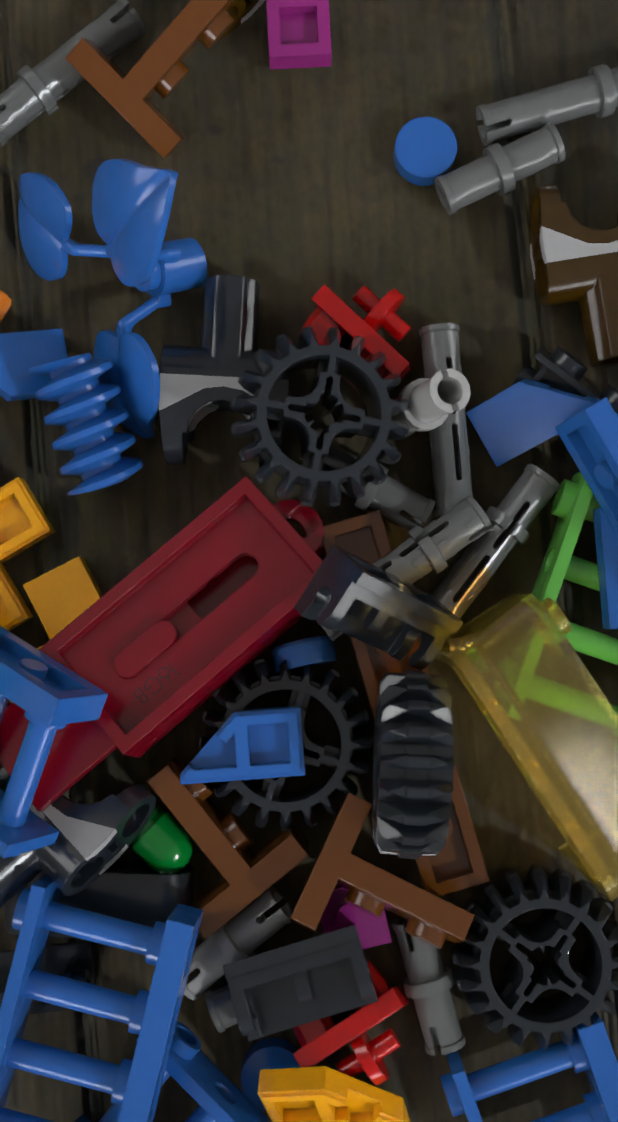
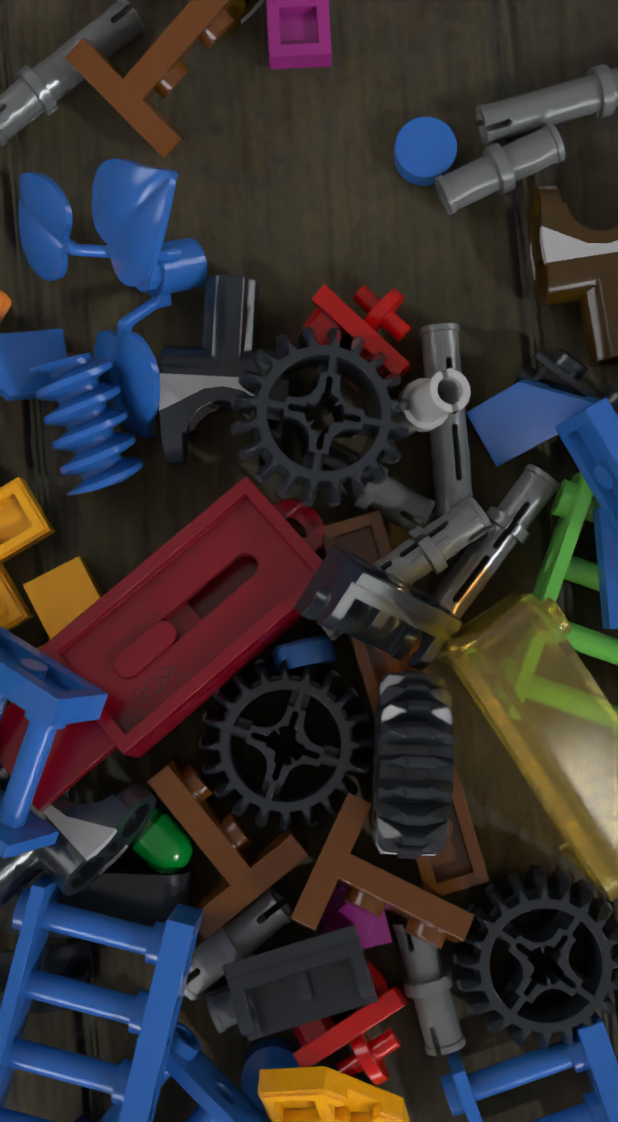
(251, 747): blue tile -> none

